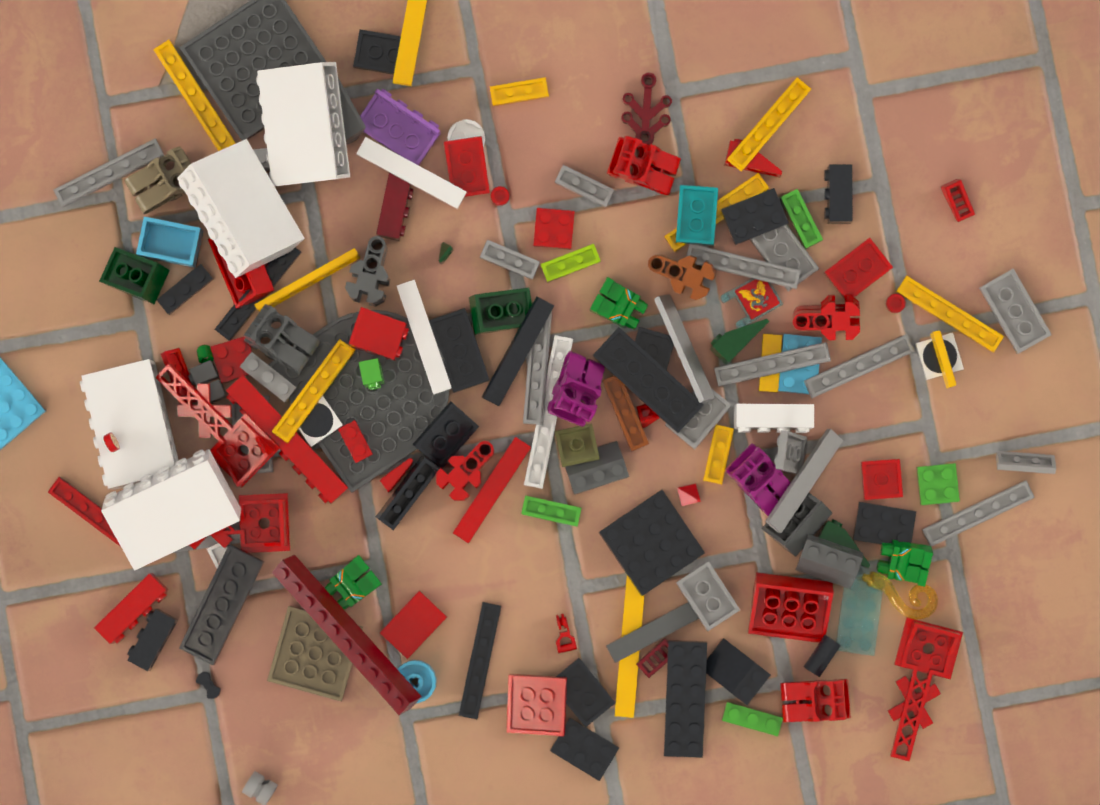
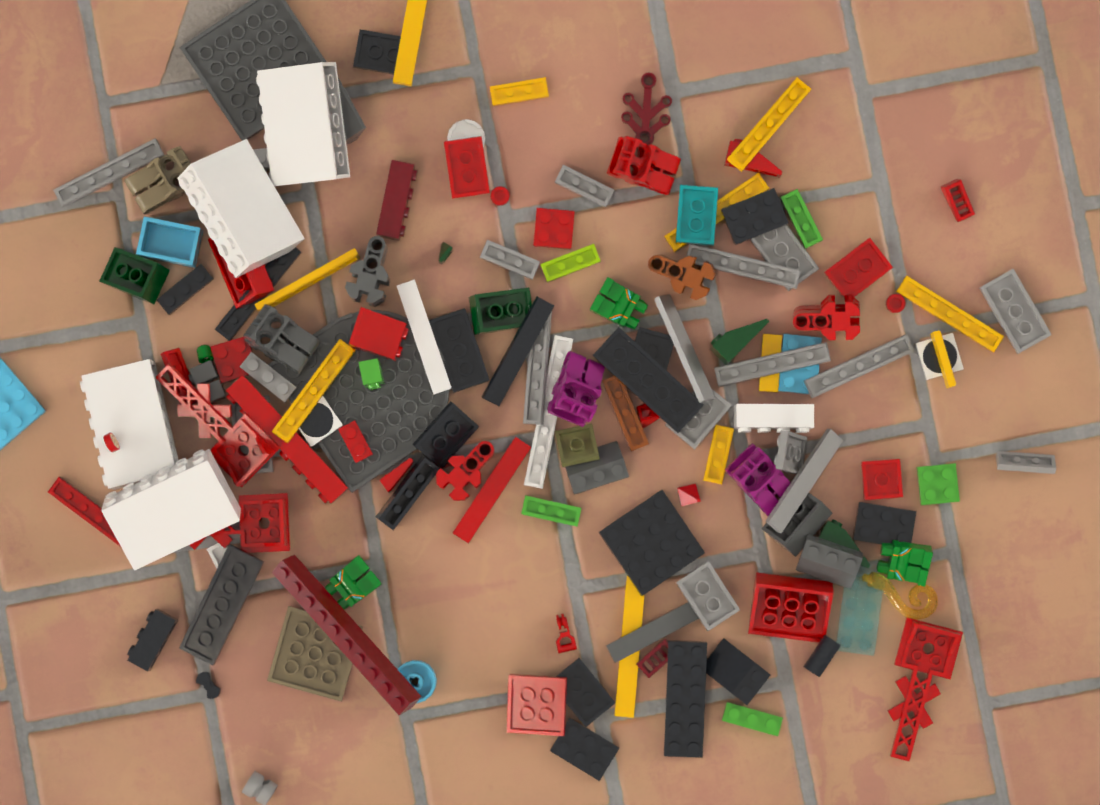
(131, 608): red brick -> none
(194, 95): yellow tile -> none
(398, 127): medium lavender bracket -> none
(411, 173): white tile -> none
(413, 624): red tile -> none
(480, 660): black tile -> none
(755, 299): flag -> none
(815, 710): red connector -> none
(838, 194): black brick -> none
(978, 513): light grey tile -> none

